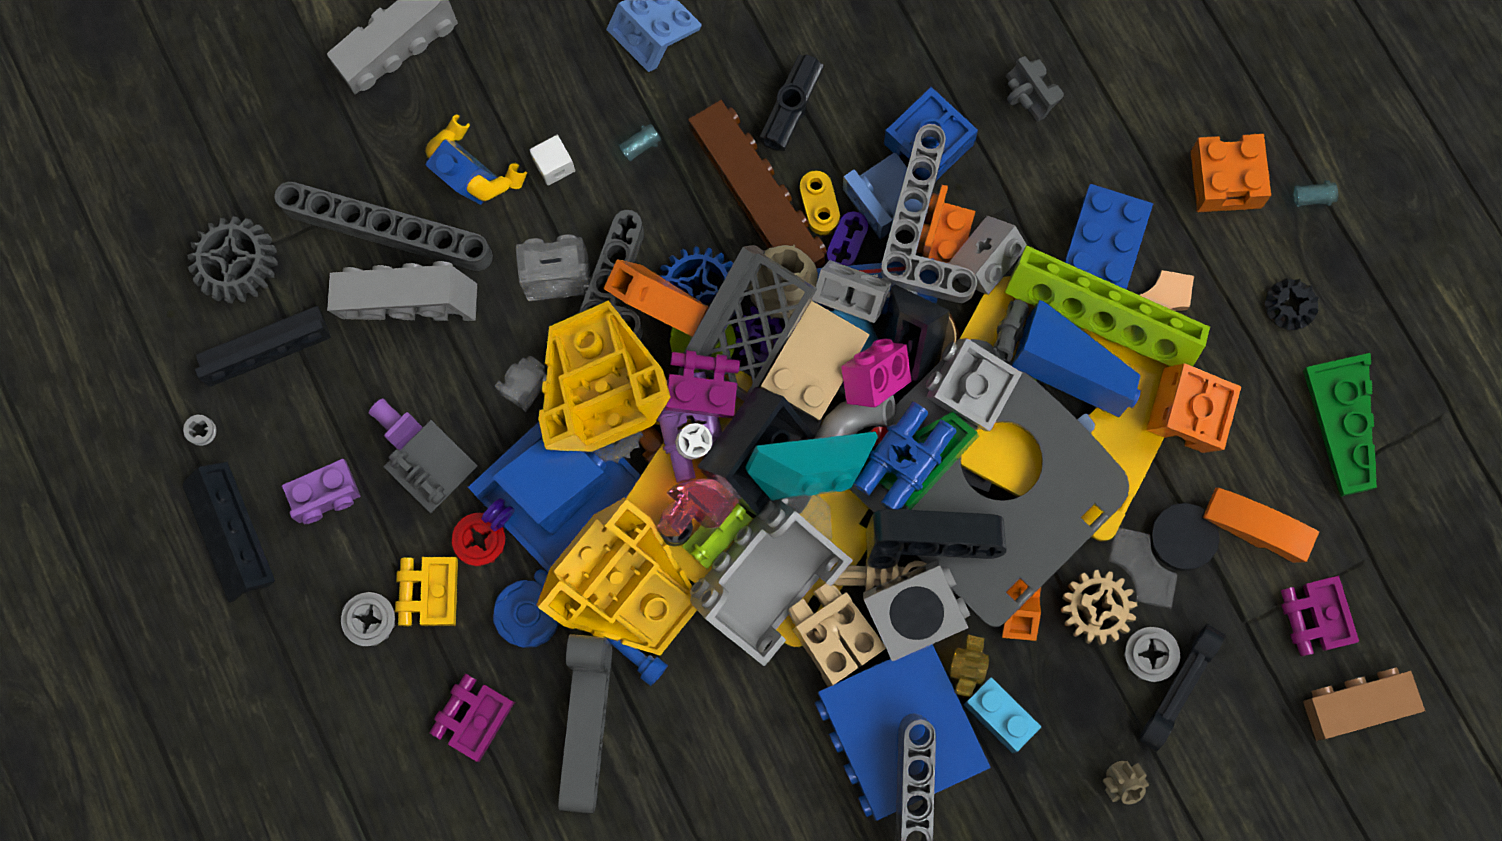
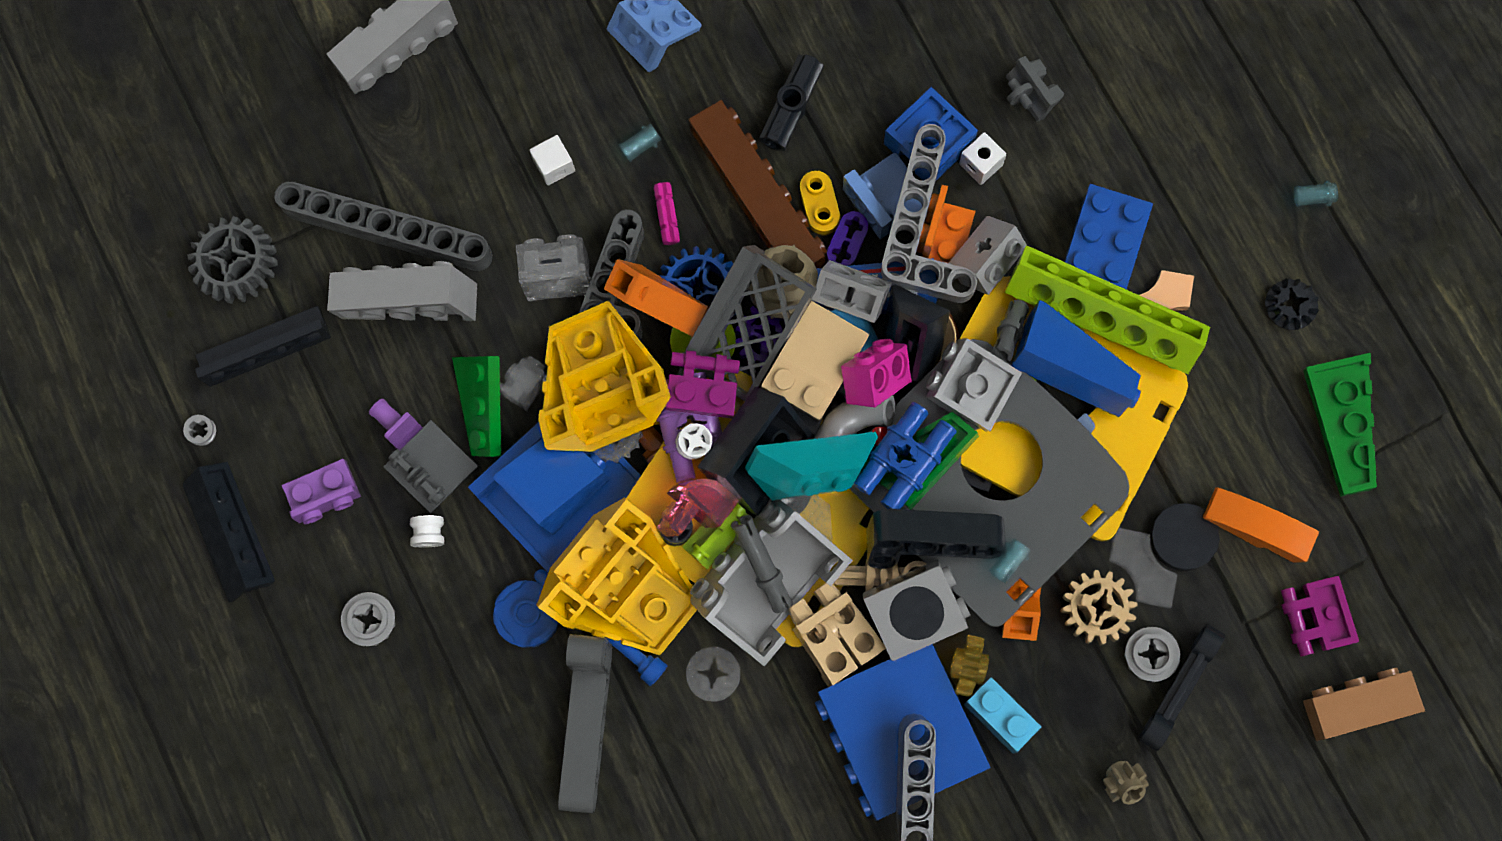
(427, 531): none -> white wheel
(437, 591): yellow plate -> none
(463, 537): red gear -> none
(464, 171): torso -> none
(480, 400): none -> green wing
(480, 722): magenta plate -> none
(497, 514): dark purple bush -> none
(666, 213): none -> dark pink axle
(724, 685): none -> clear gear
(767, 575): none -> dark grey pin
(984, 167): none -> white piece
(1009, 562): none -> clear light blue pin
(1194, 407): orange piece -> none
(1230, 173): orange piece -> none

